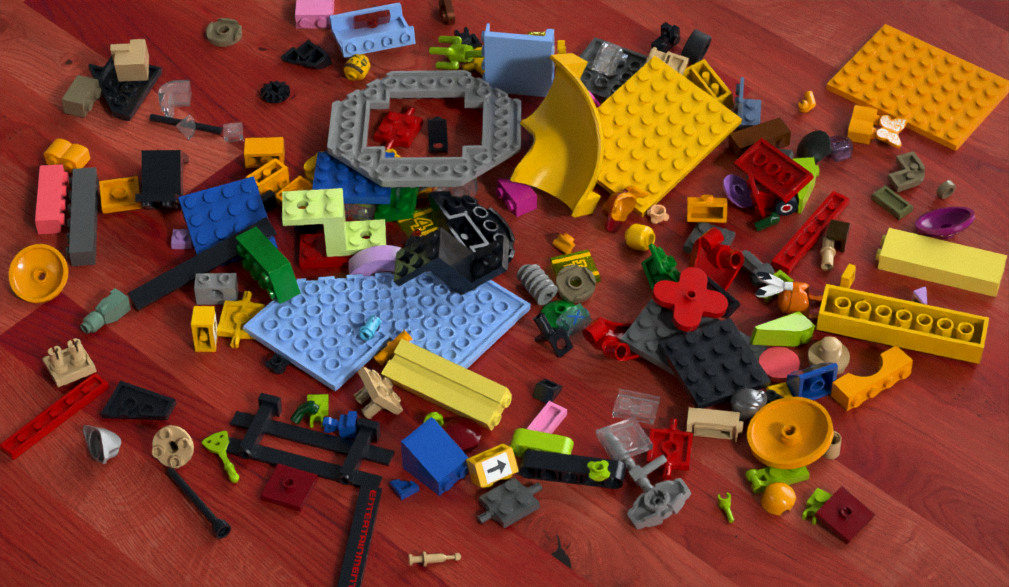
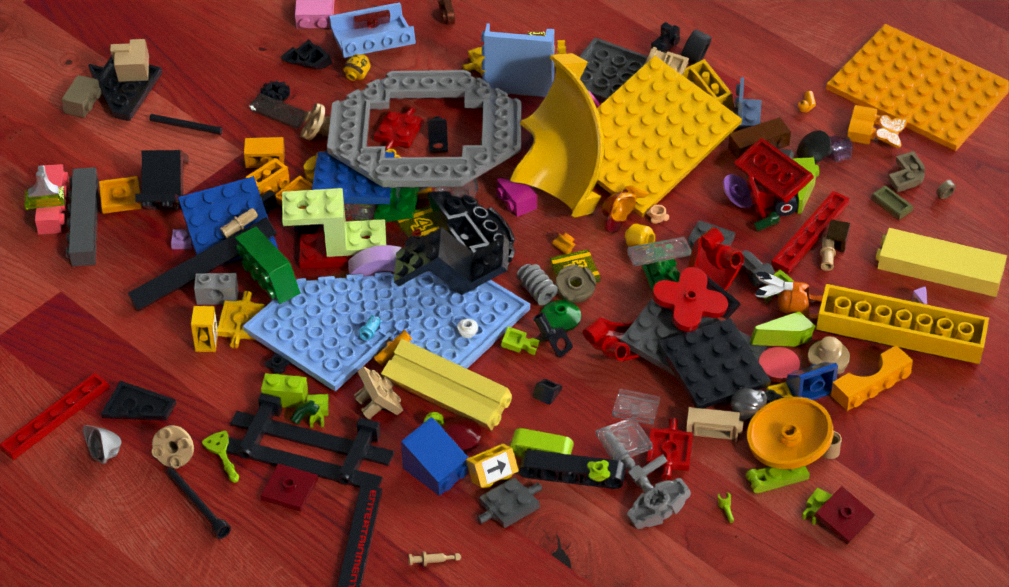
(30, 265): light orange dish -> none
(43, 192): none -> piece
(69, 363): tan plate -> none
(70, 155): light orange brick -> none
(107, 311): sand green piece -> none
(174, 94): clear brick -> none
(187, 127): clear tile -> none
(232, 36): dark tan tile -> none
(233, 132): clear plate -> none
(238, 223): none -> tan axle
(278, 111): none -> clear smoke plate
(291, 389): none -> lime brick
(316, 122): none -> tan plate
(347, 425): blue piece -> none
(403, 488): blue tile -> none
(456, 52): lime plant -> none
(467, 328): none -> white plate
(468, 39): black plate -> none
(516, 340): none -> lime plate
(548, 418): bright pink tile -> none
(574, 319): clear light blue brick -> none
(608, 58): clear brick -> none
(659, 251): none -> clear tile
(706, 209): light orange brick -> none
(778, 498): light orange hair -> none
(848, 276): yellow tile -> none
(945, 222): magenta dish -> none

